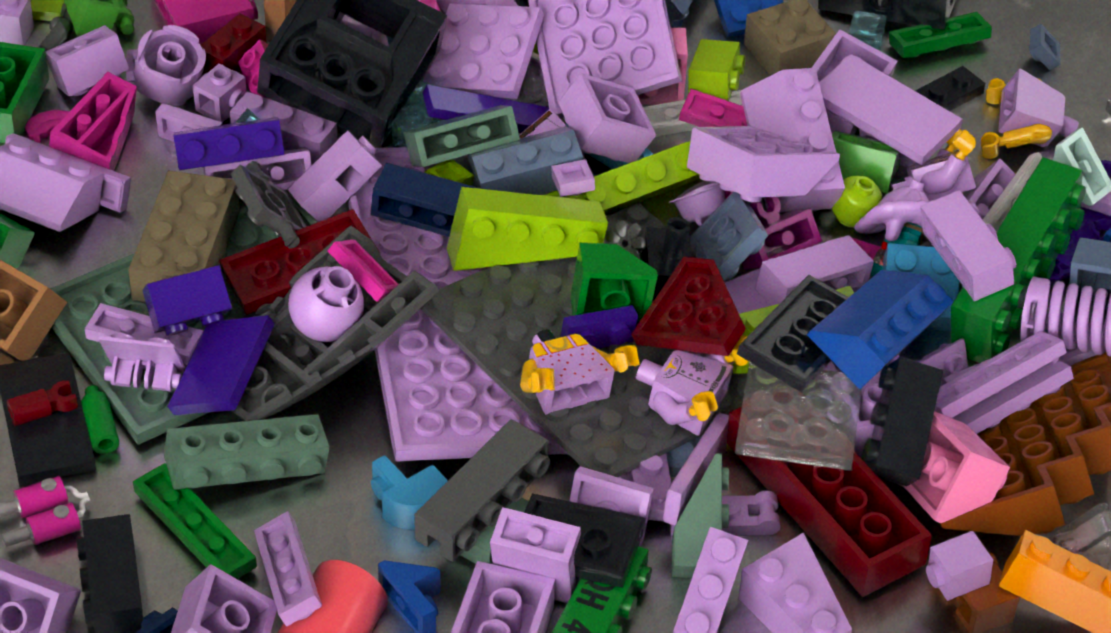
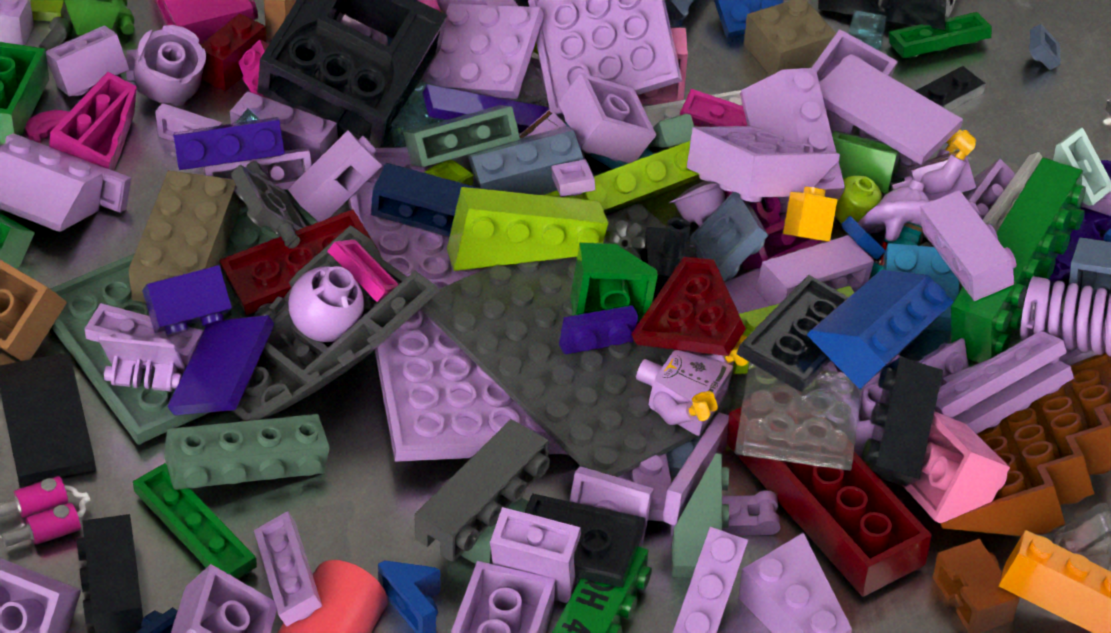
(41, 403): dark red bar -> none
(99, 420): green cylinder -> none
(218, 92): lavender brick -> none
(400, 495): dark azure brick -> none
(571, 371): lavender torso -> none
(673, 131): none -> sand green slope
(716, 68): lime brick -> none
(810, 214): none -> yellow brick
(862, 238): none -> blue tile
(959, 565): lavender brick -> none
(1028, 114): lavender torso -> none

